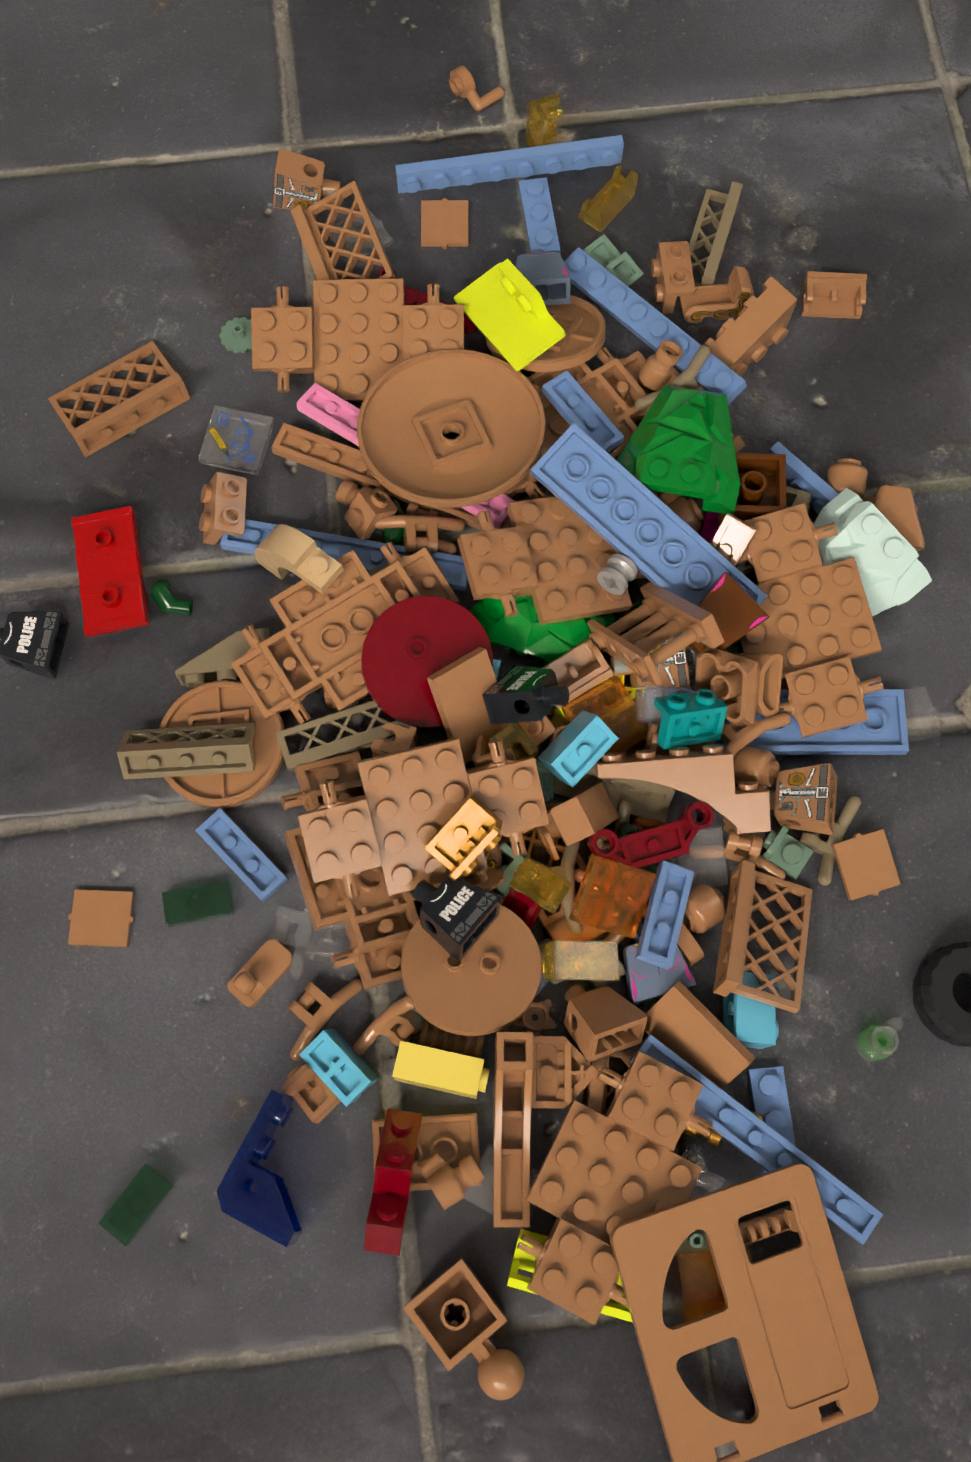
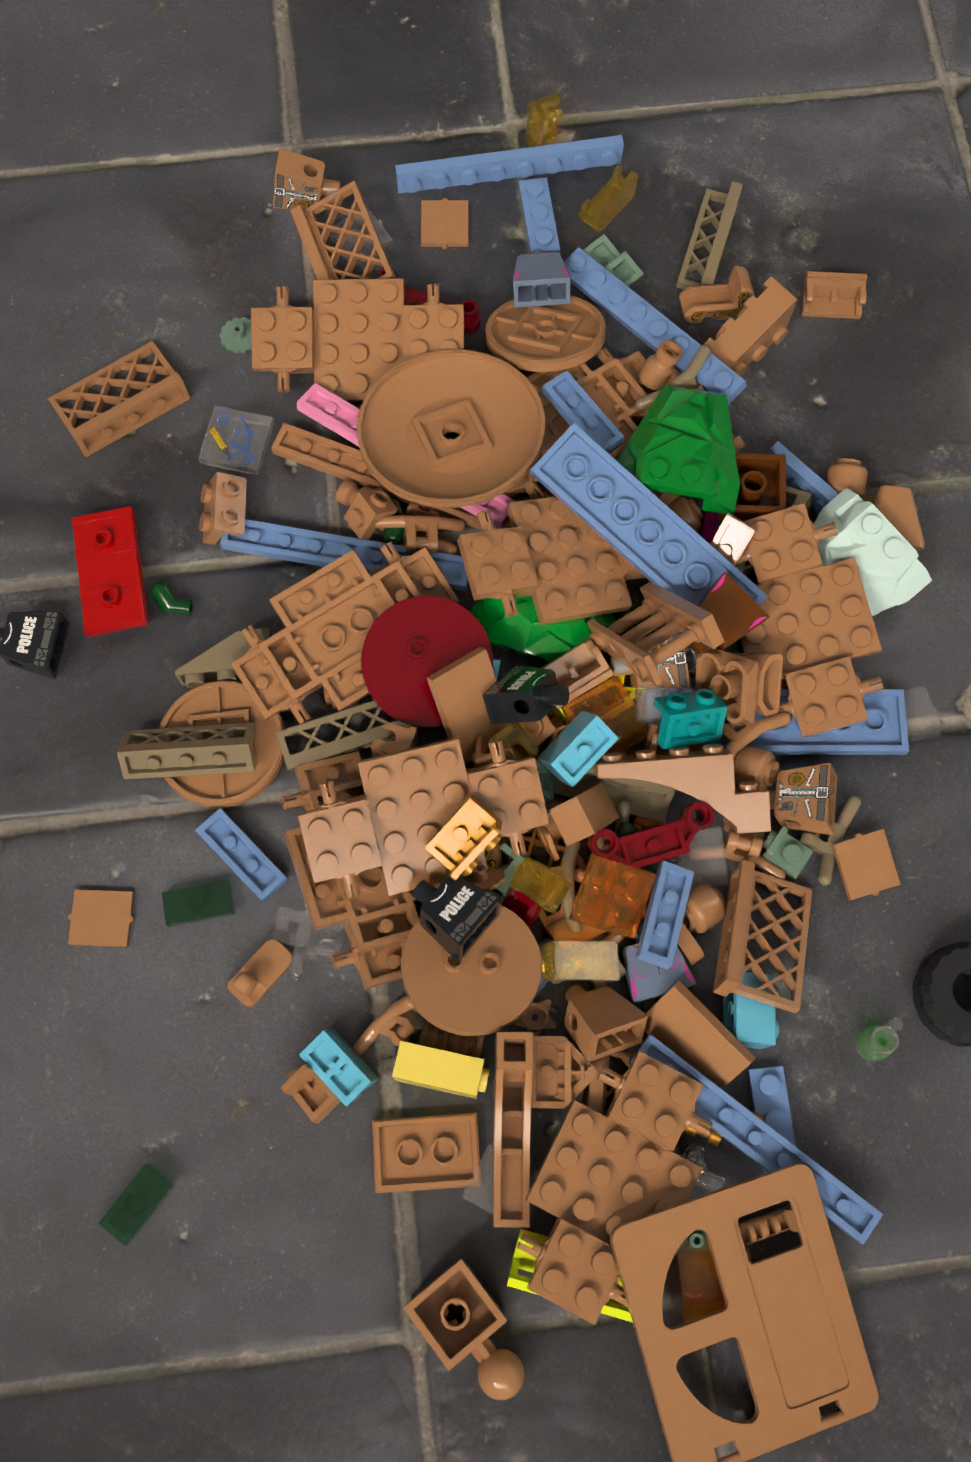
(270, 1205): clear blue bracket -> none
(293, 551): tan arch -> none
(324, 1013): medium nougat piece -> none
(392, 1182): dark red arch -> none
(447, 1182): medium nougat piece -> none
(463, 84): medium nougat plate -> none
(510, 314): neon yellow bracket -> none
(617, 574): light grey wheel -> none
(673, 274): medium nougat bracket -> none

